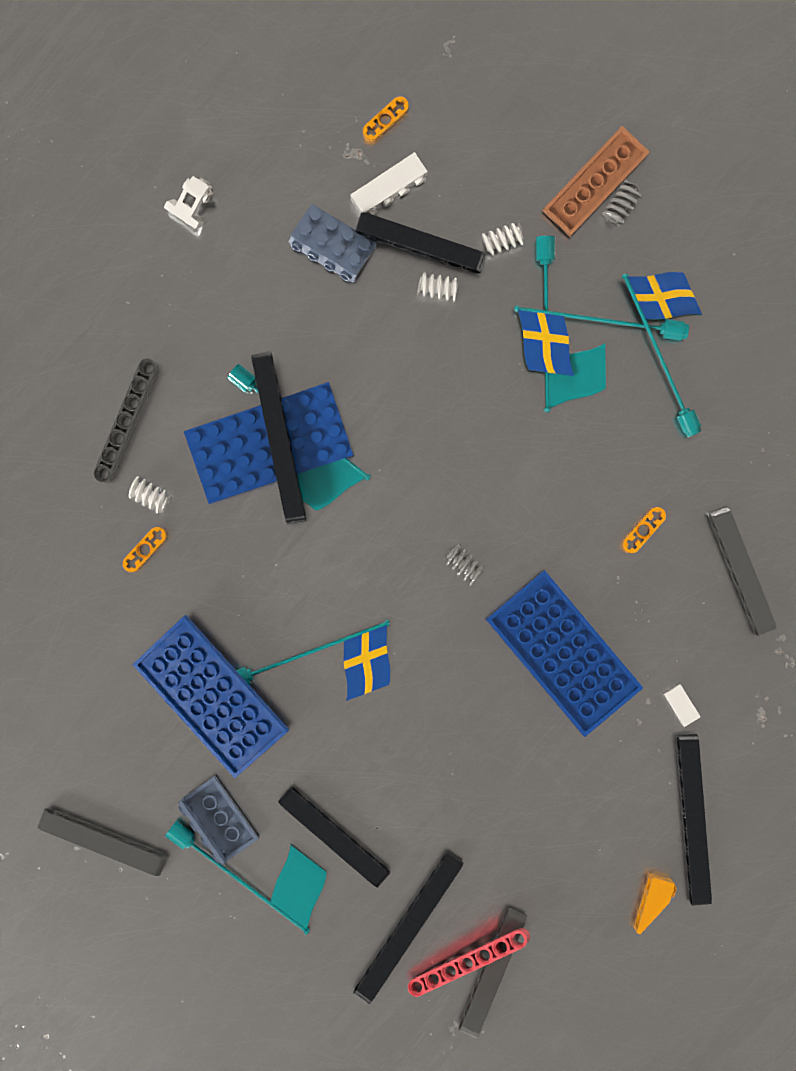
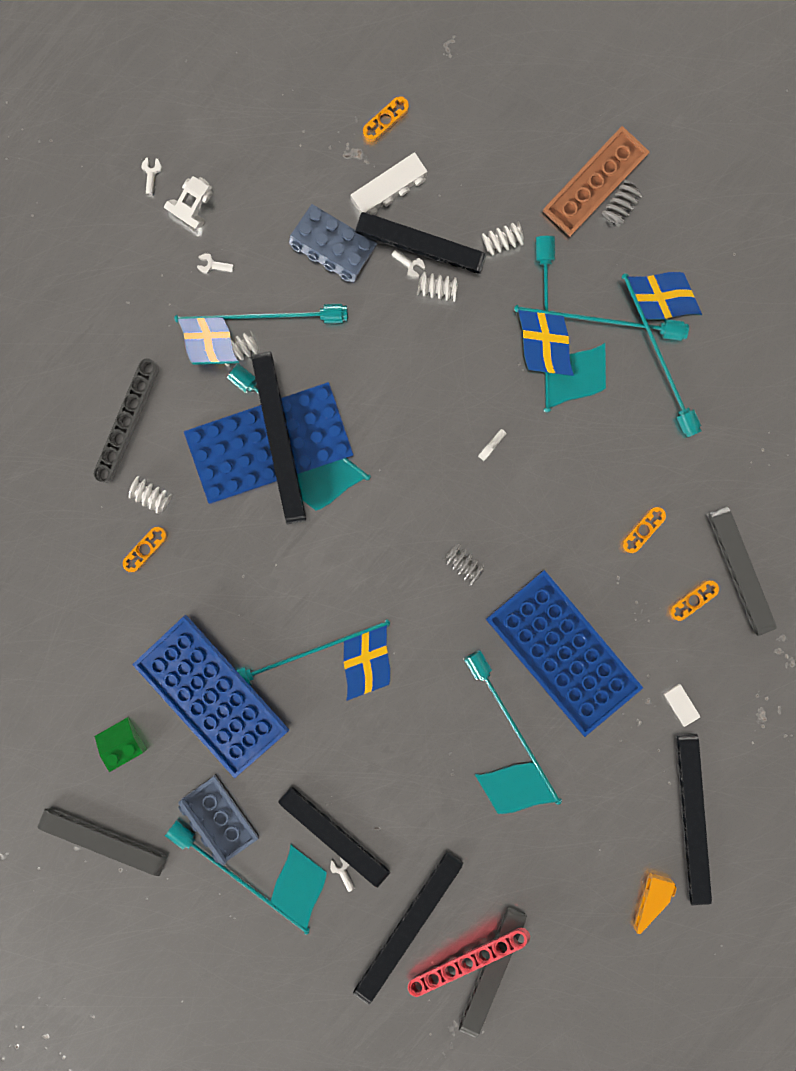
(119, 744): none -> green slope
(151, 172): none -> white bar
(210, 340): none -> flag
(213, 265): none -> white bar
(244, 346): none -> white piece
(343, 873): none -> white bar
(409, 263): none -> white bar
(492, 444): none -> white bar
(519, 784): none -> teal flag
(702, 587): none -> light orange beam

